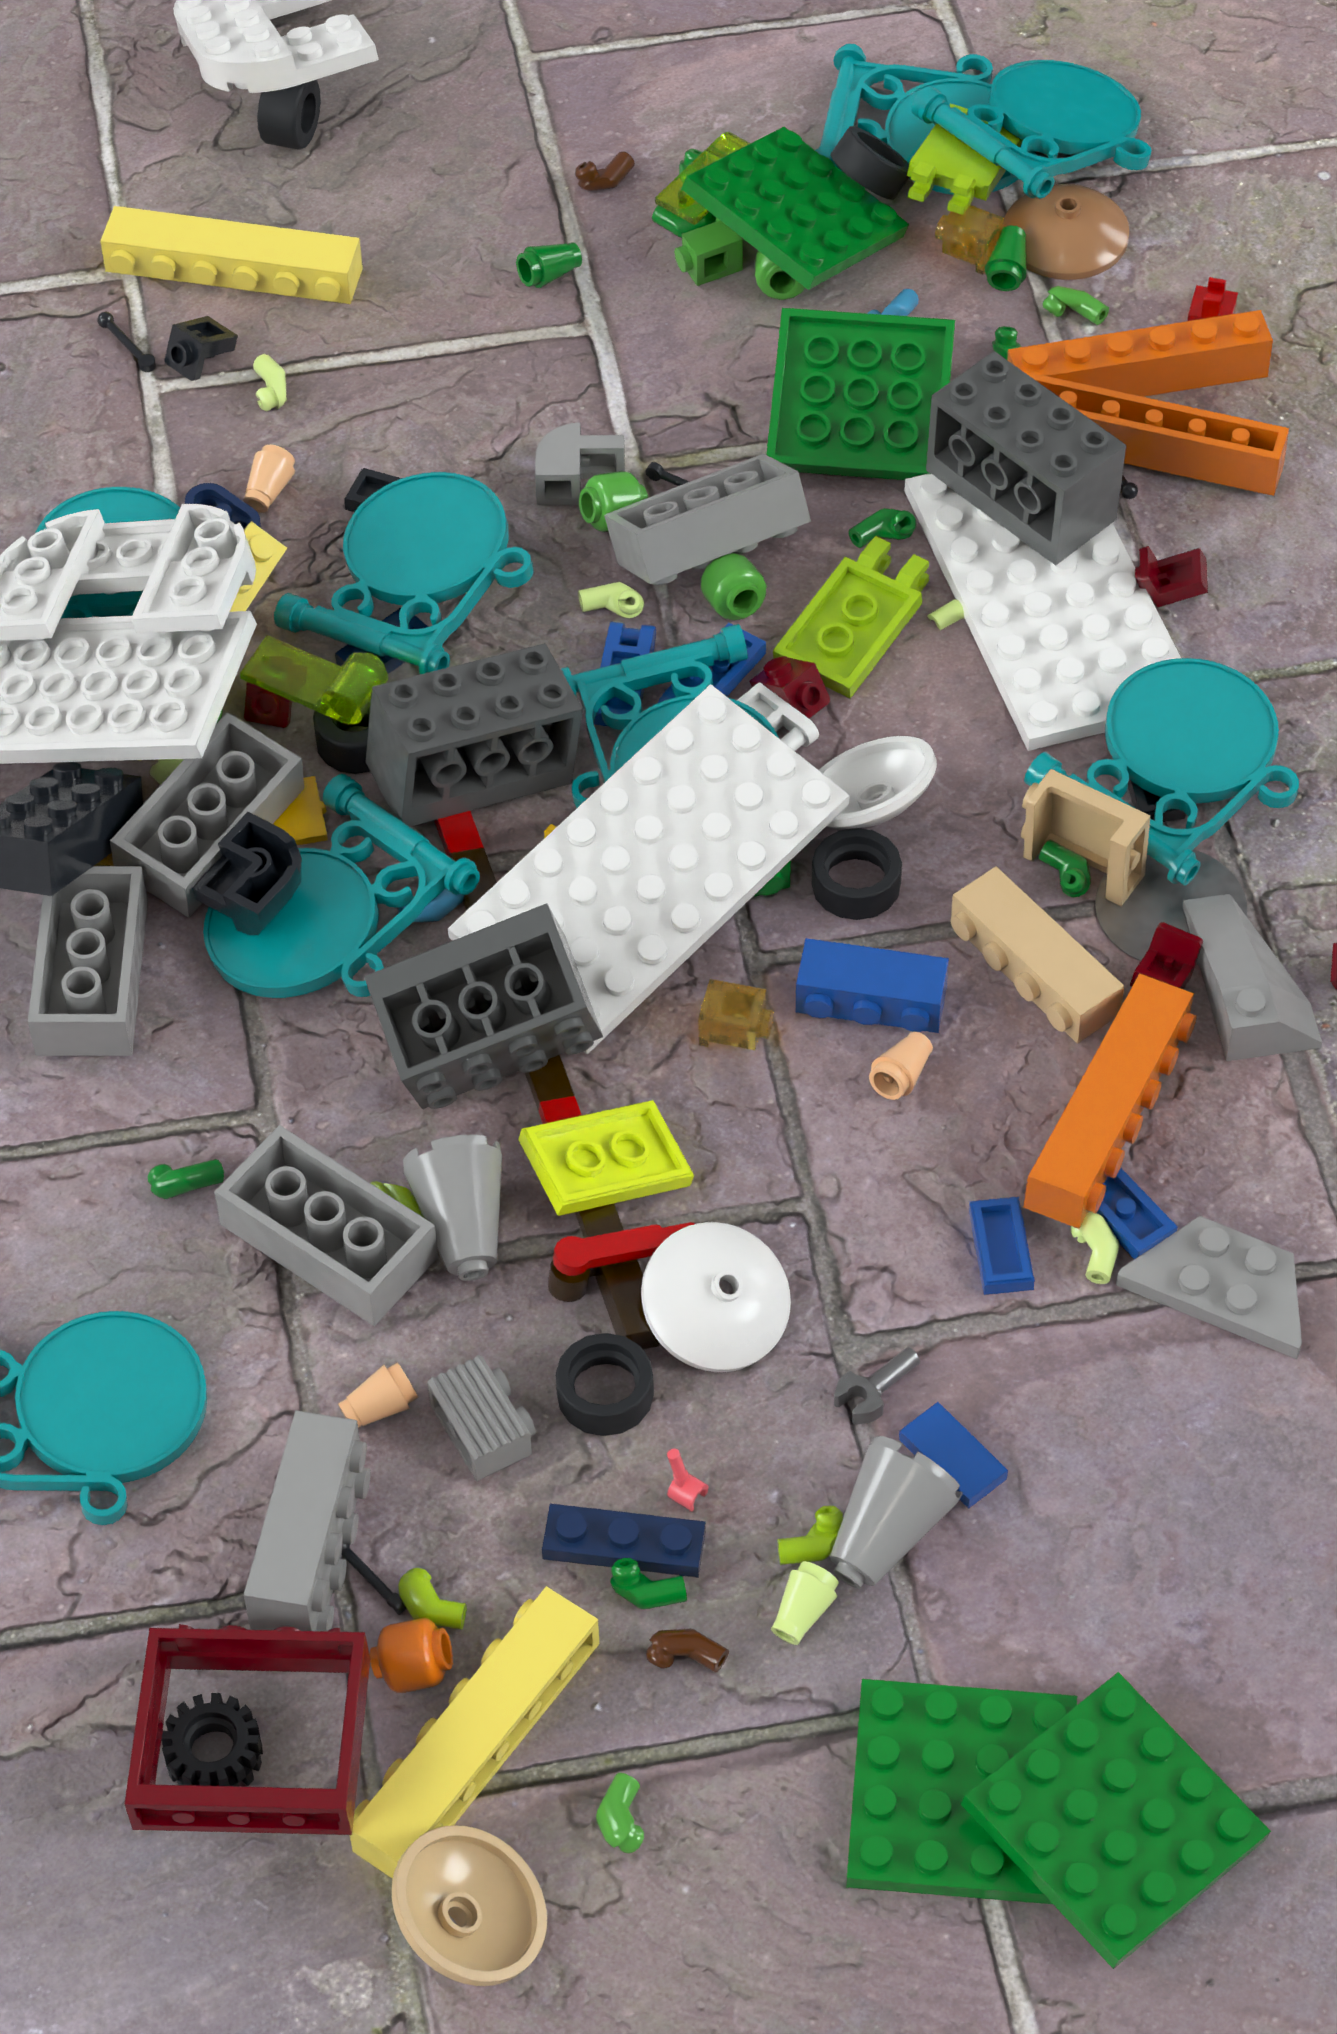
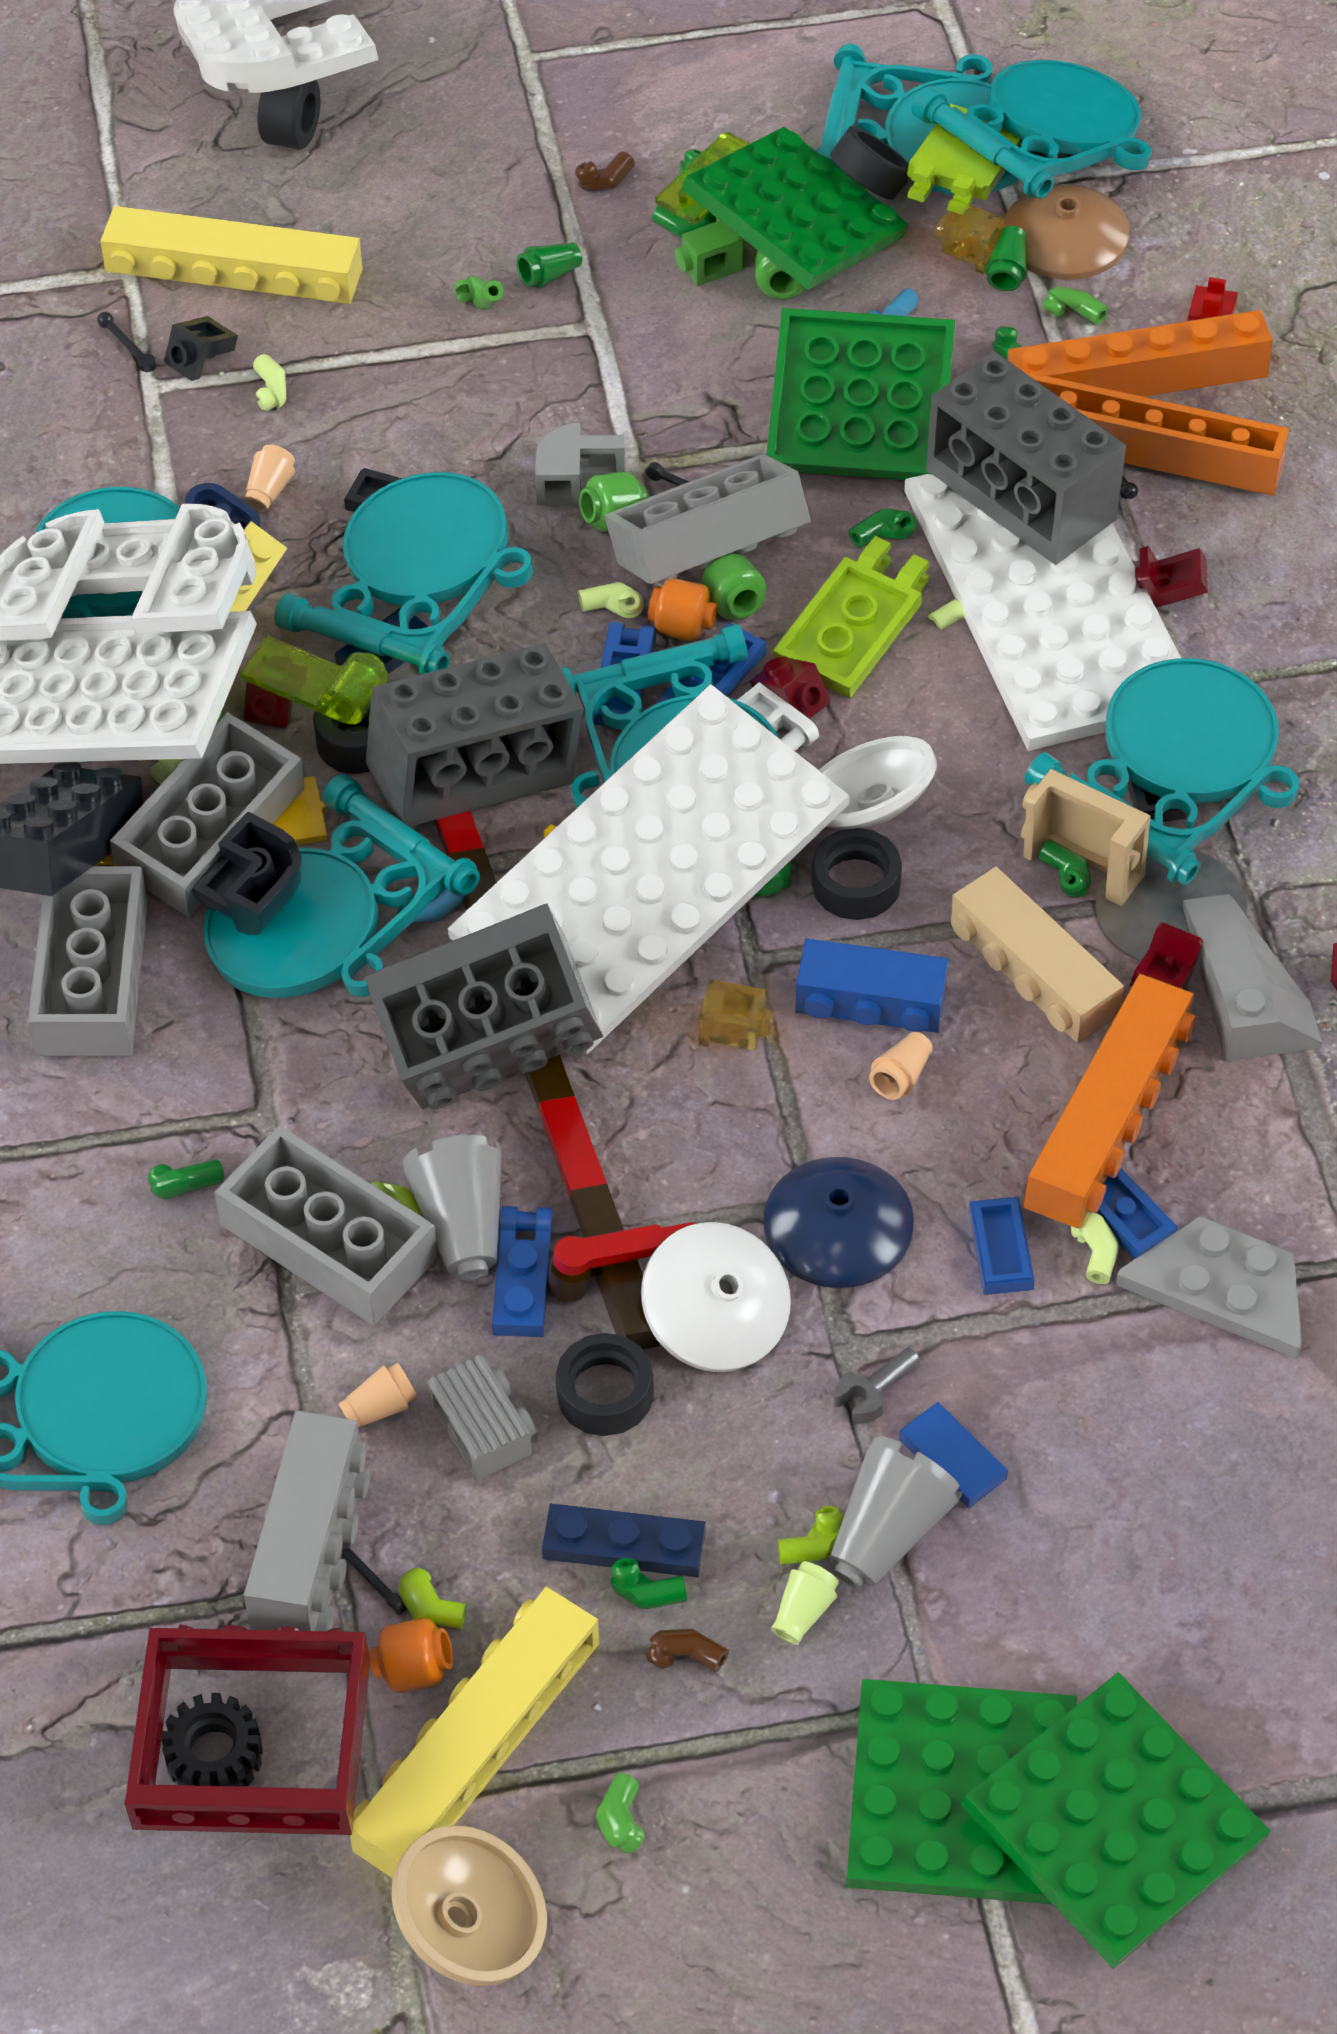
(482, 293): none -> bright green arm
(522, 1273): none -> blue plate
(605, 1157): neon yellow tile -> none
(682, 609): none -> orange head
(685, 1486): coral hand -> none
(834, 1242): none -> dark blue dish

